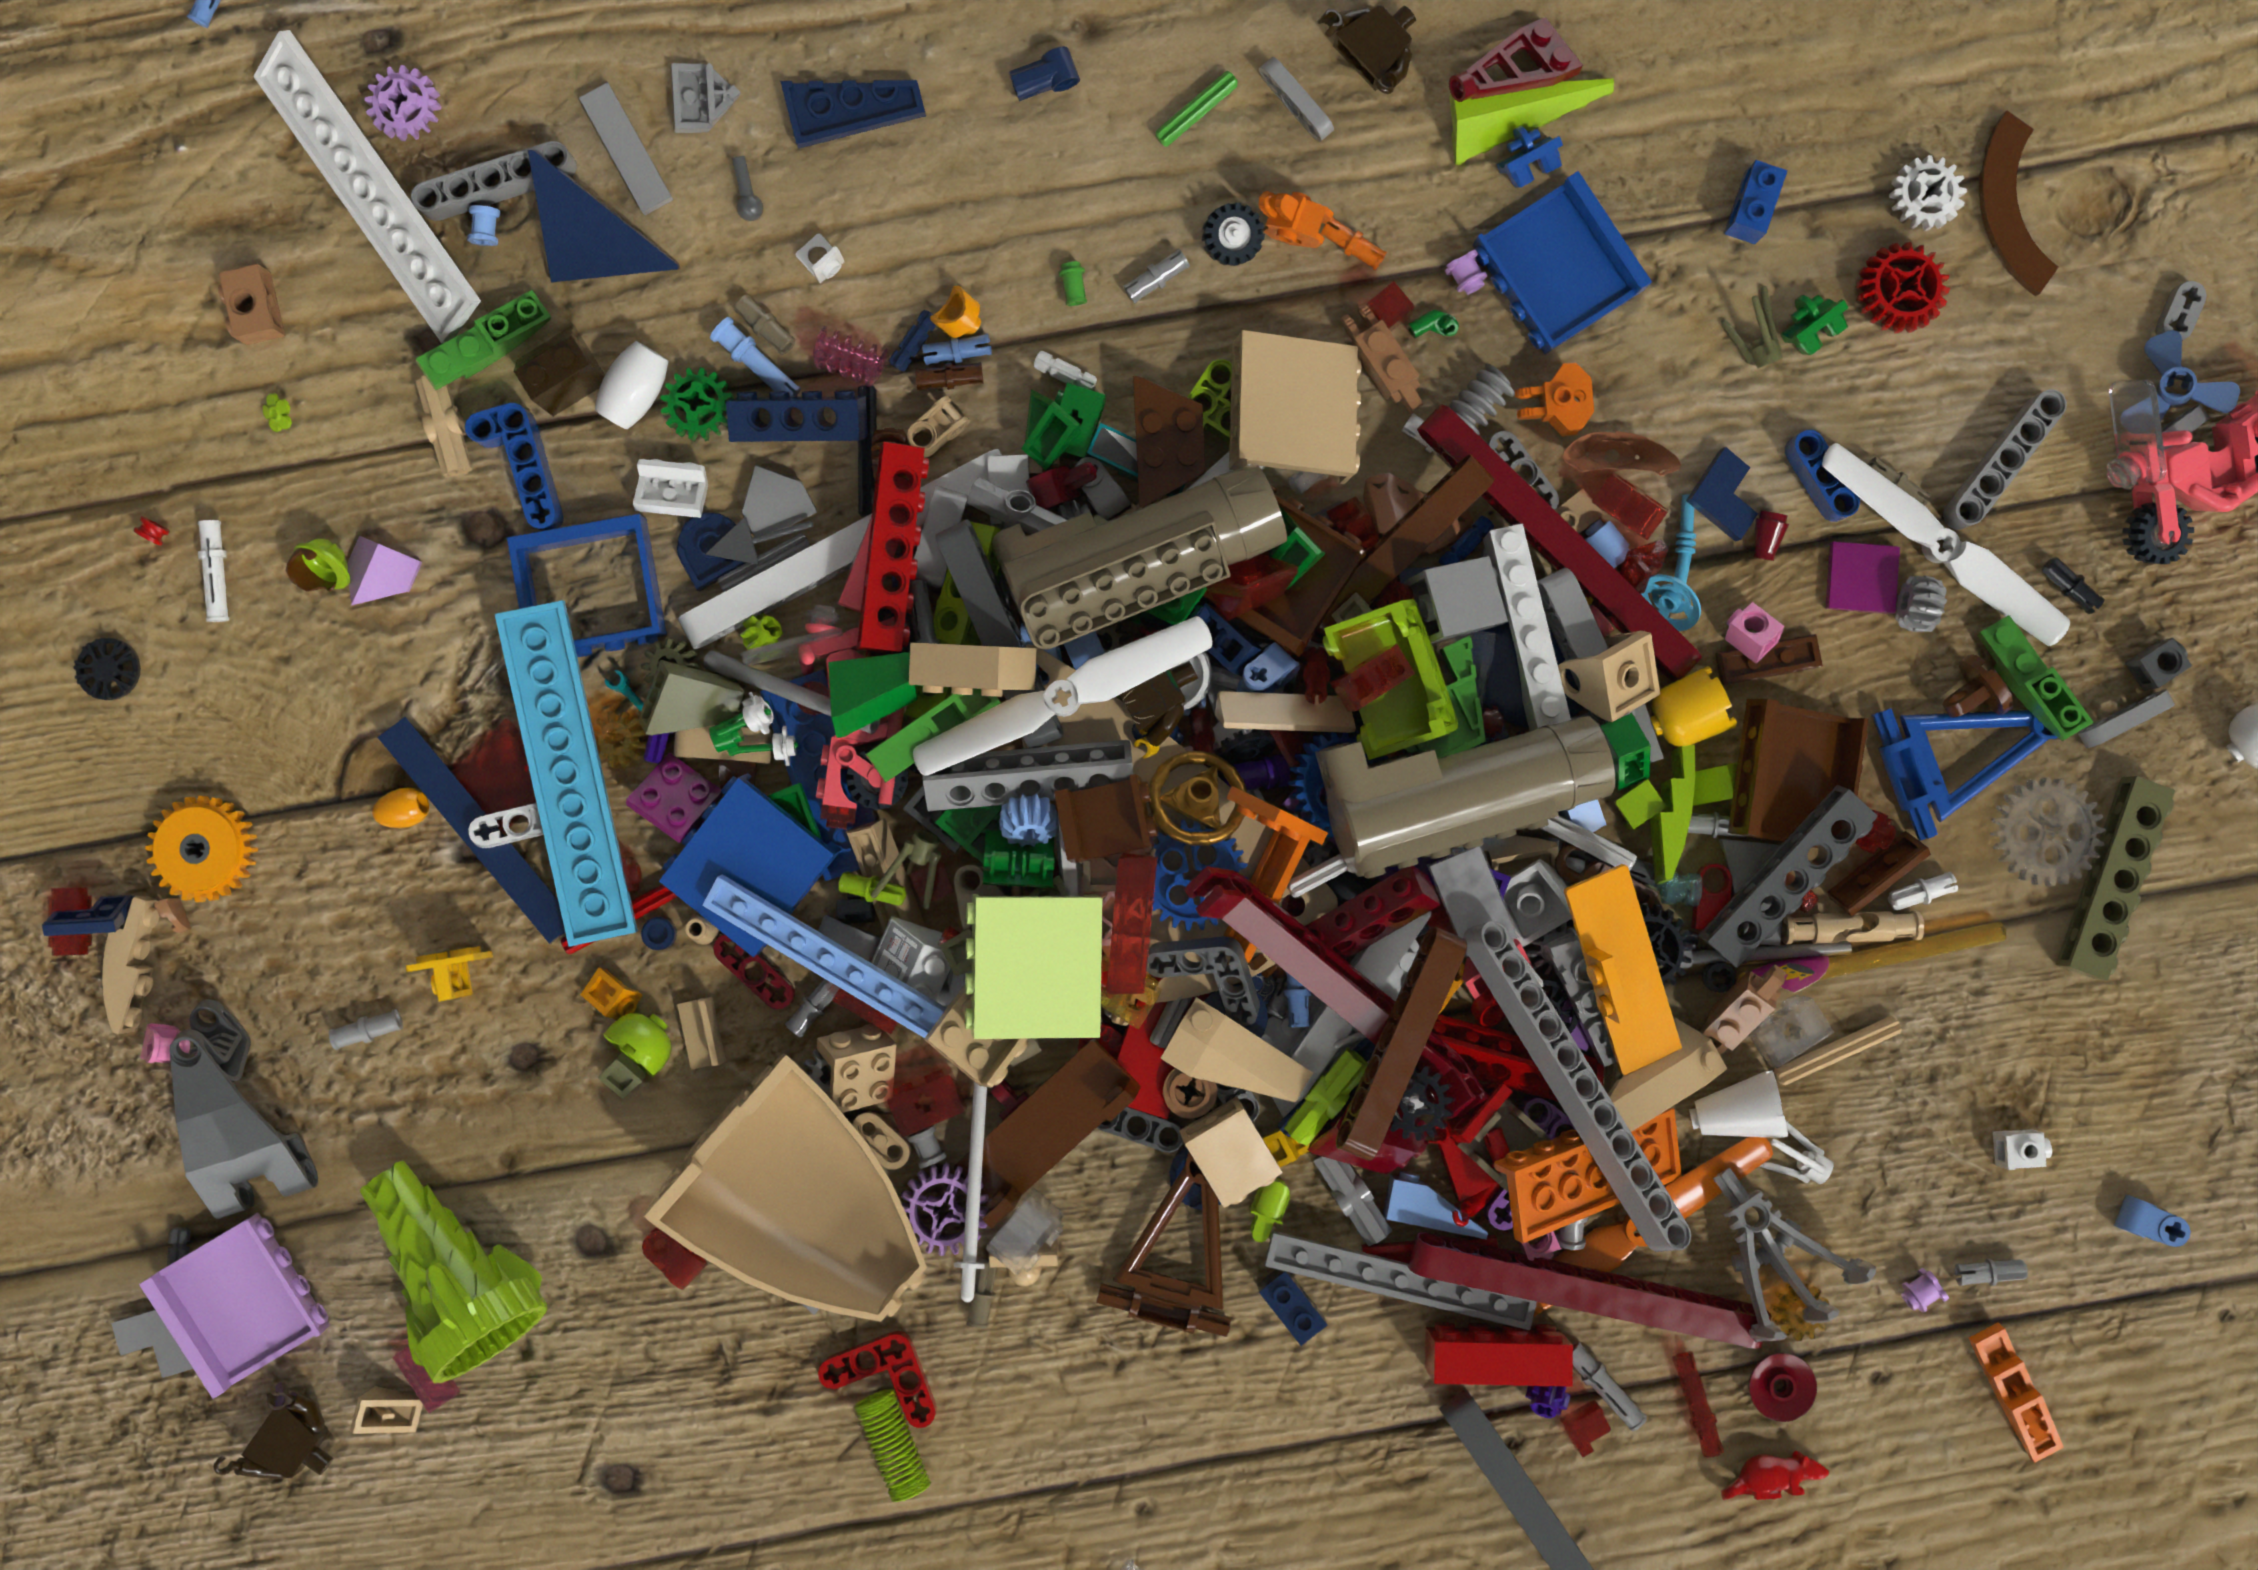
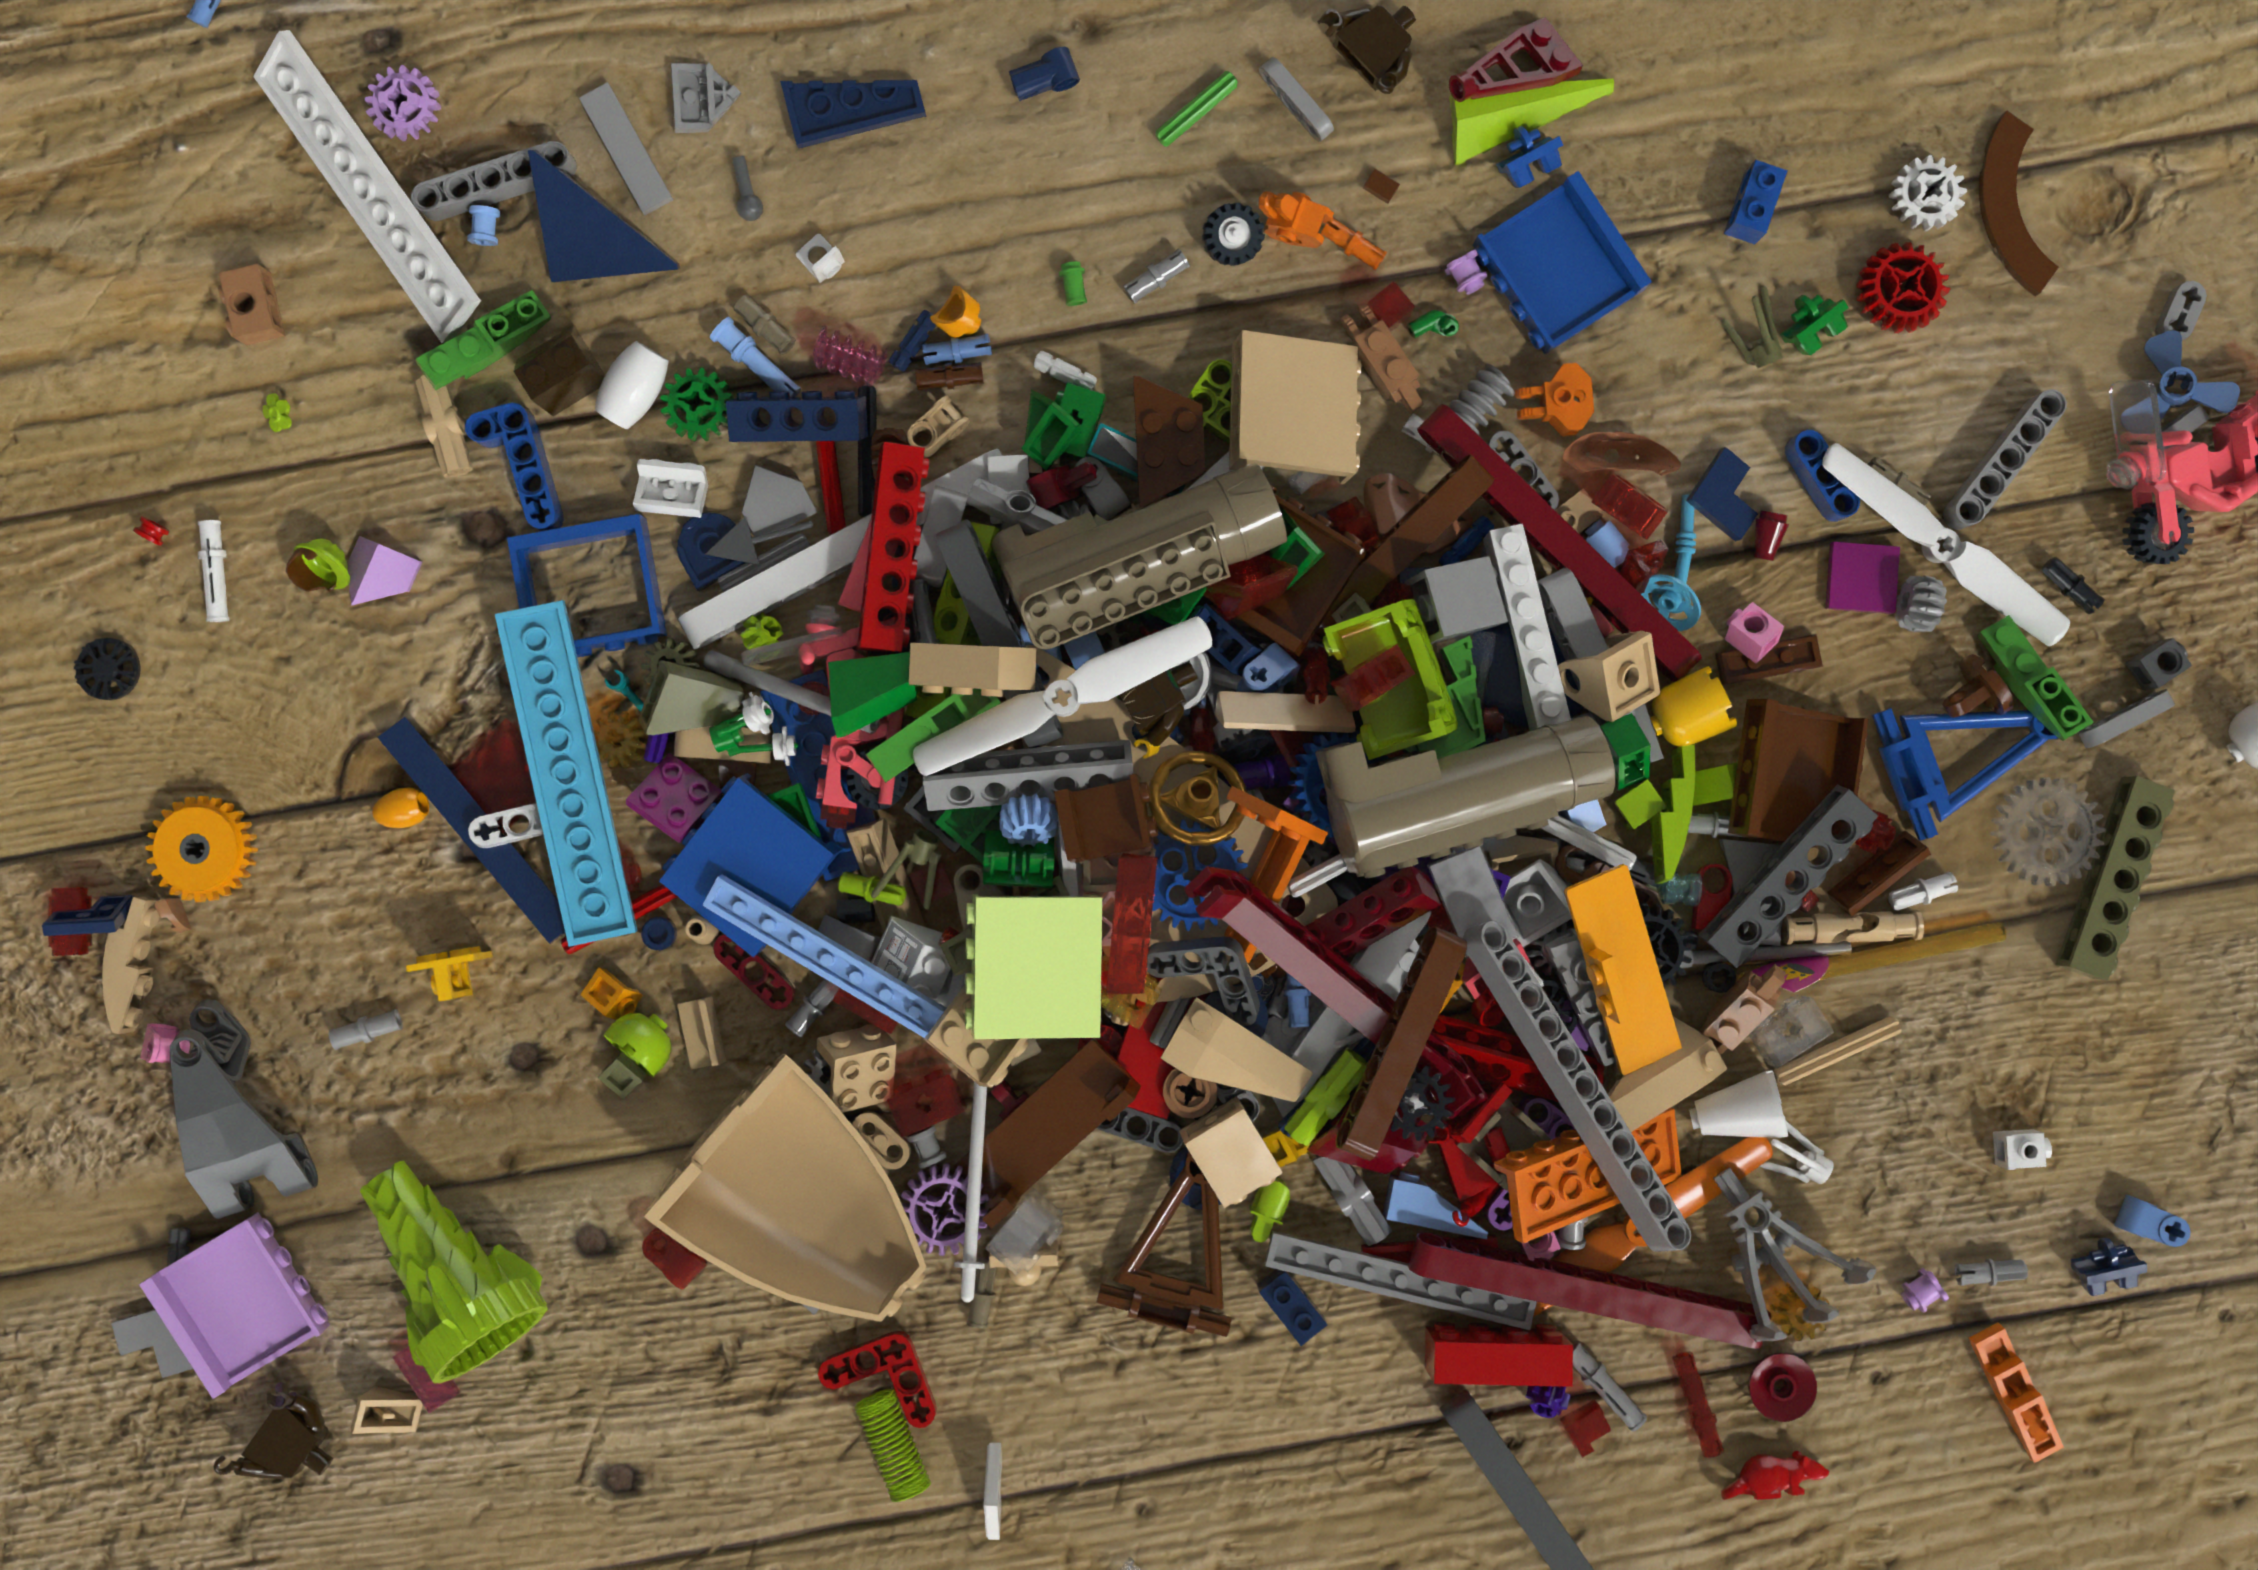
(830, 486): none -> red axle
(992, 1494): none -> white tile
(1381, 186): none -> reddish brown piece
(2108, 1264): none -> dark blue hips

